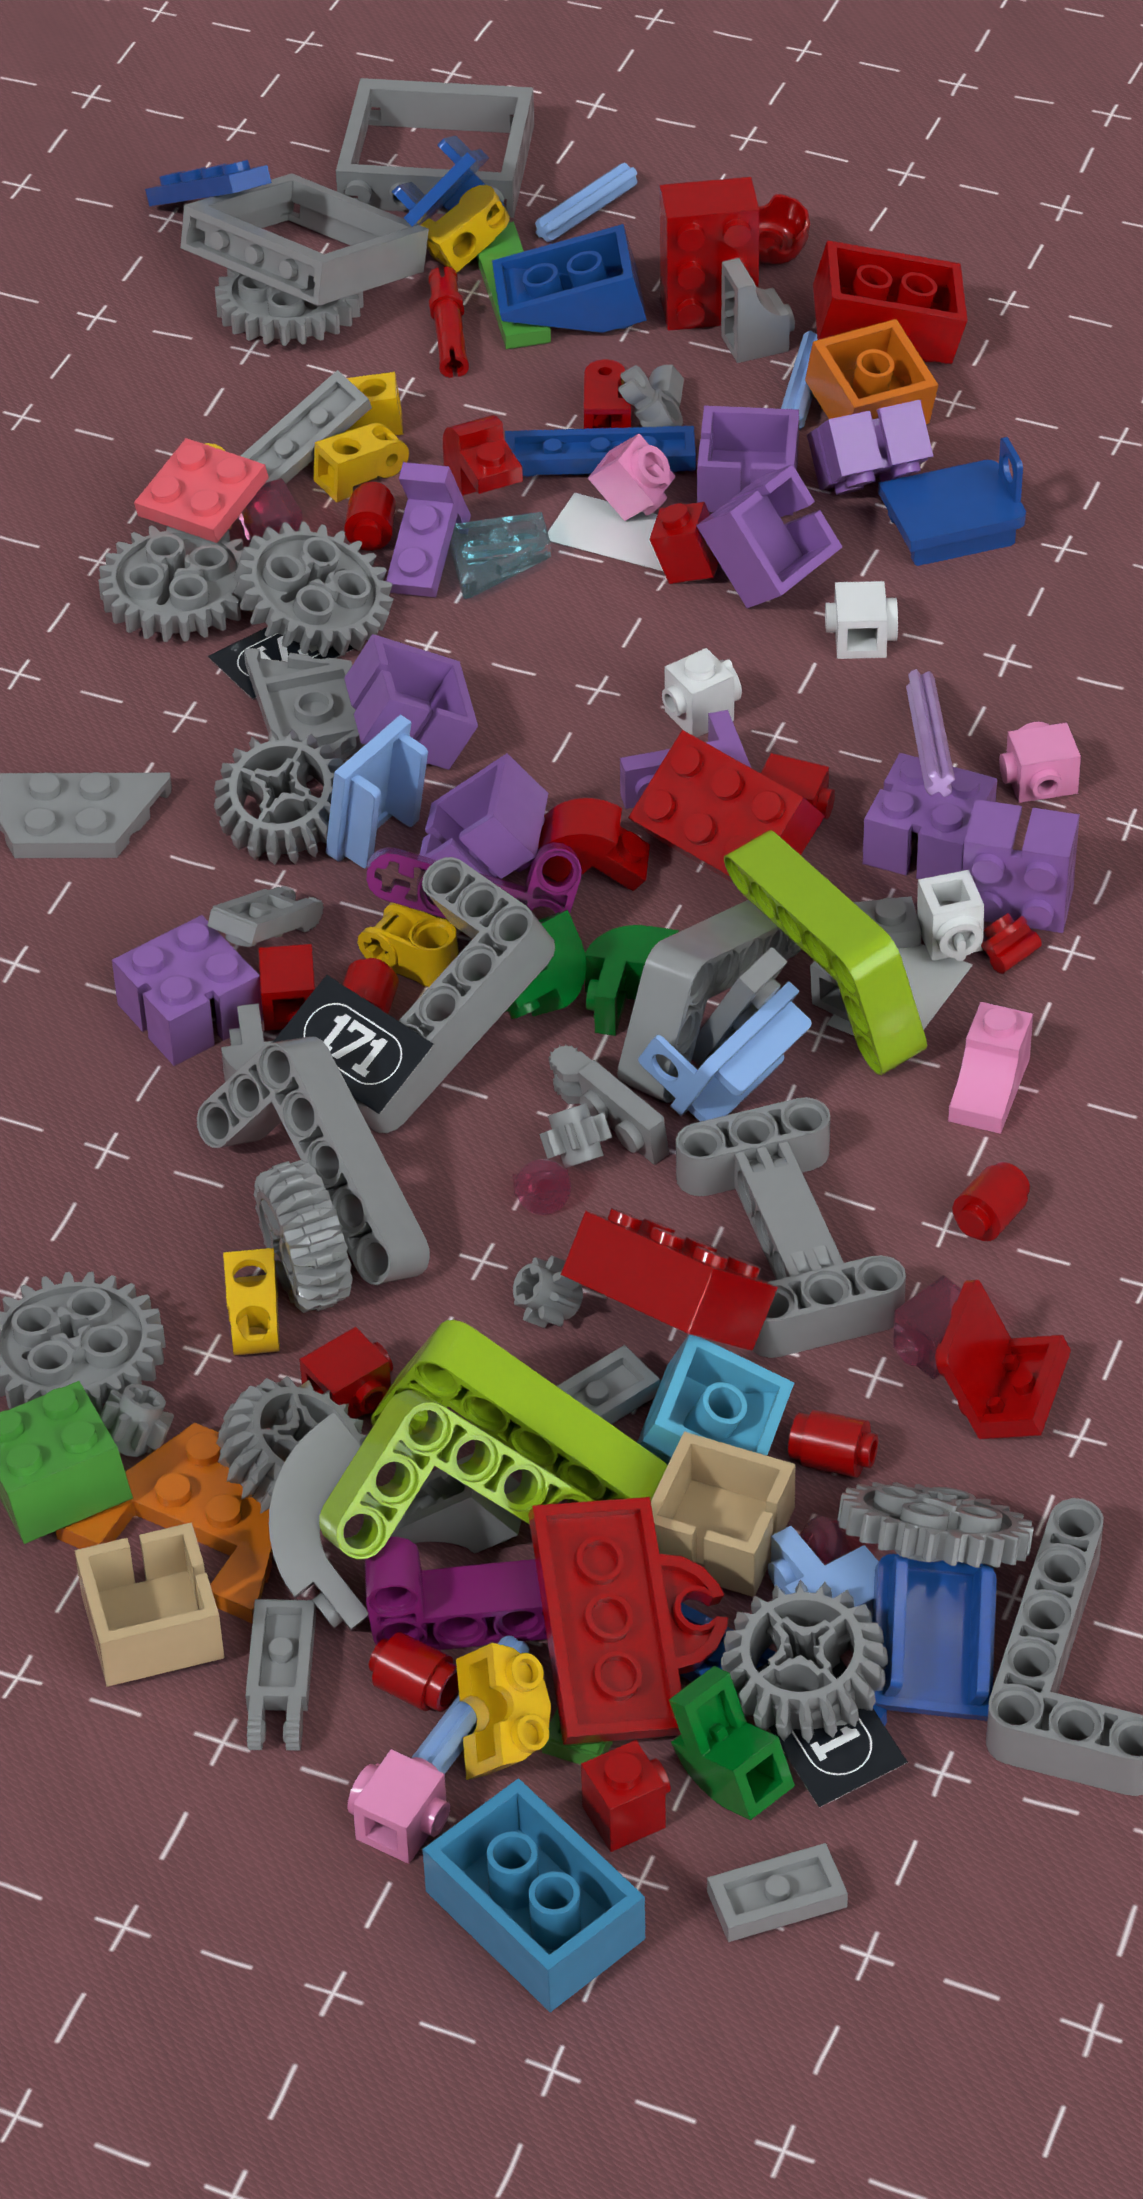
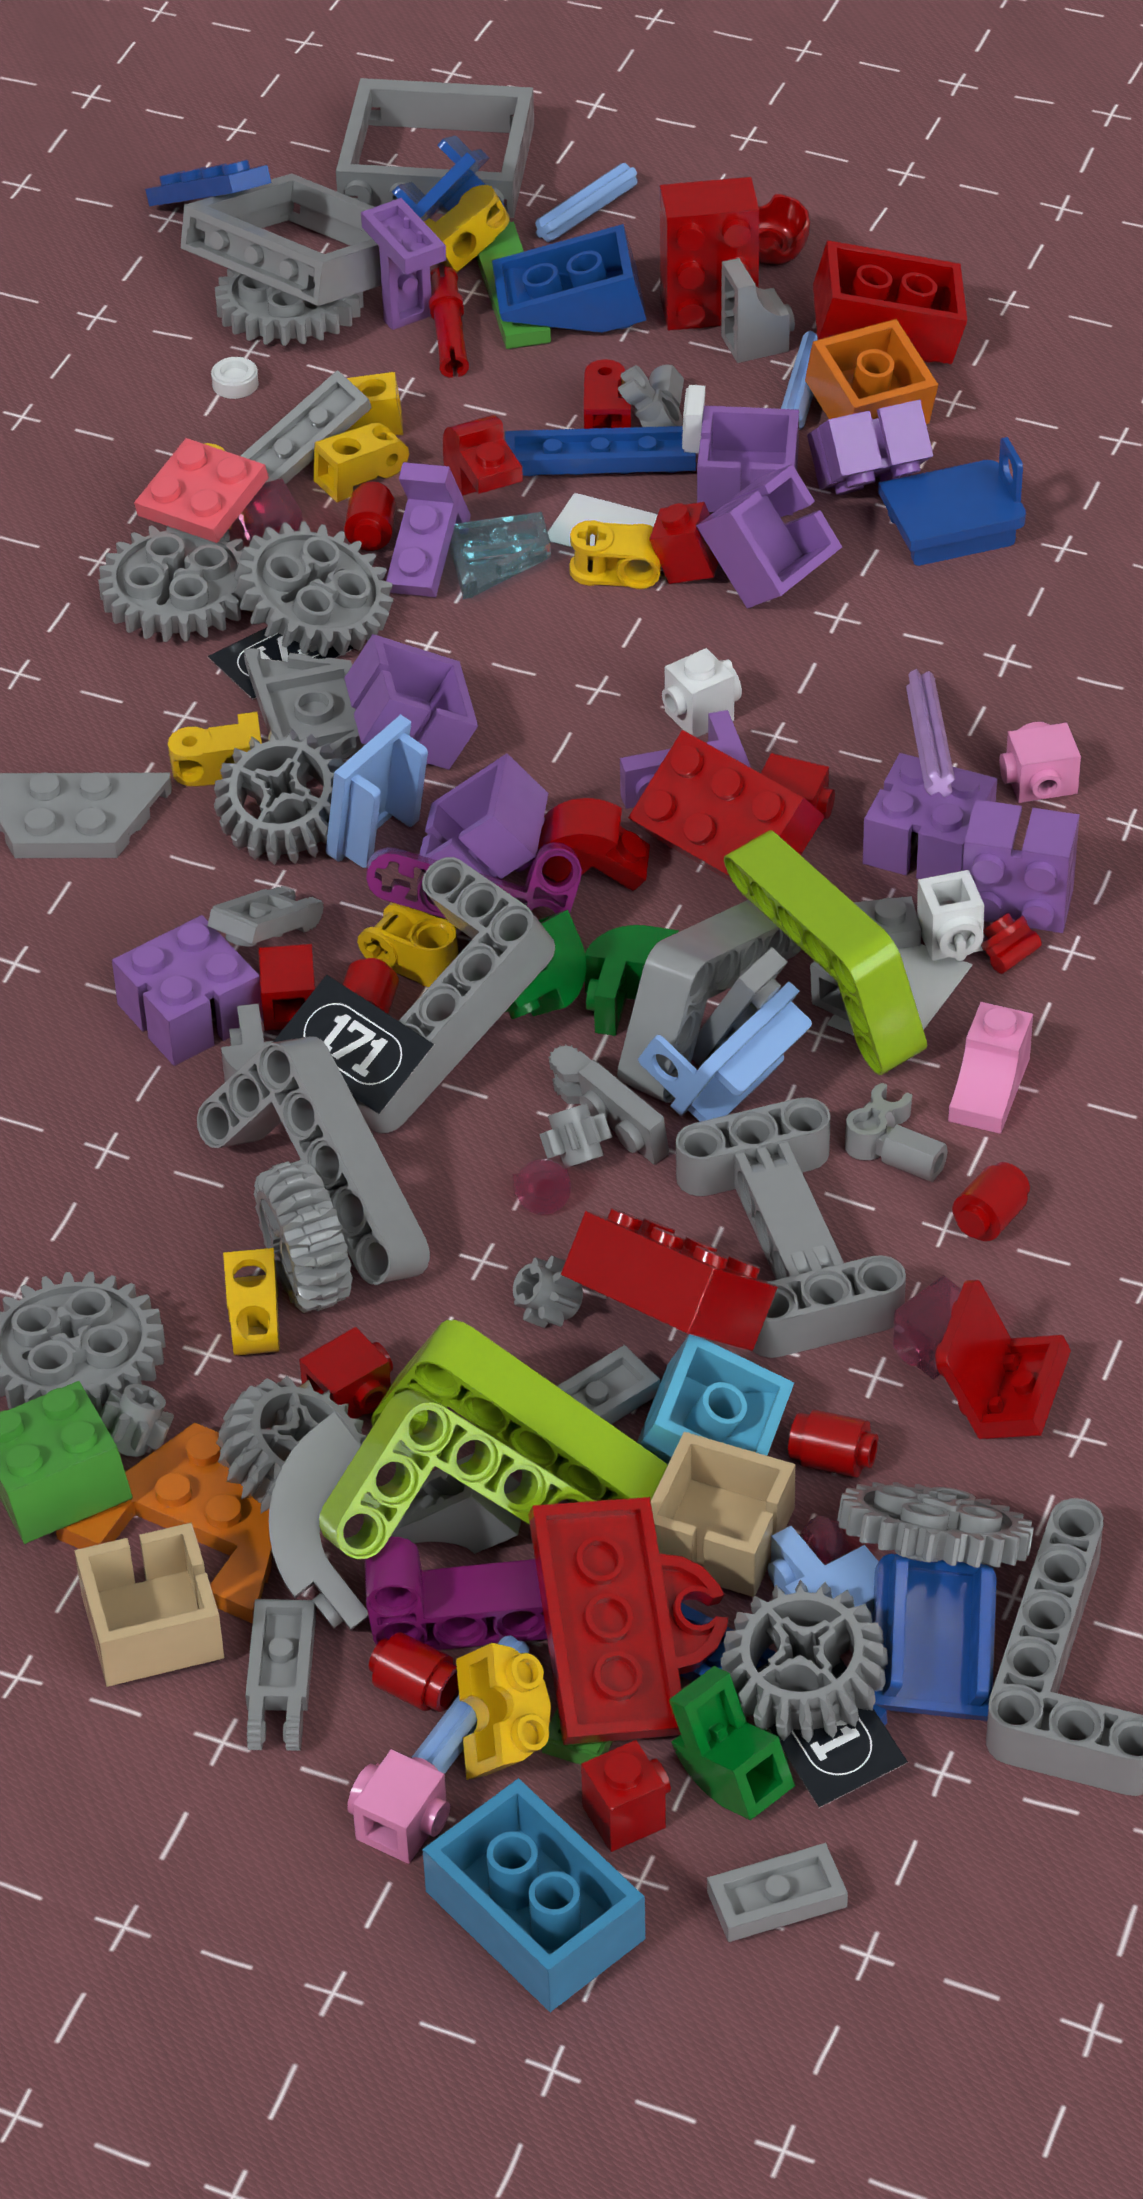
(199, 752): none -> yellow leg
(234, 377): none -> white tile
(406, 255): none -> medium lavender bracket
(619, 556): none -> yellow piece
(633, 477): bright pink brick -> none
(693, 417): none -> white tile
(862, 619): white brick -> none
(875, 1133): none -> light grey bar

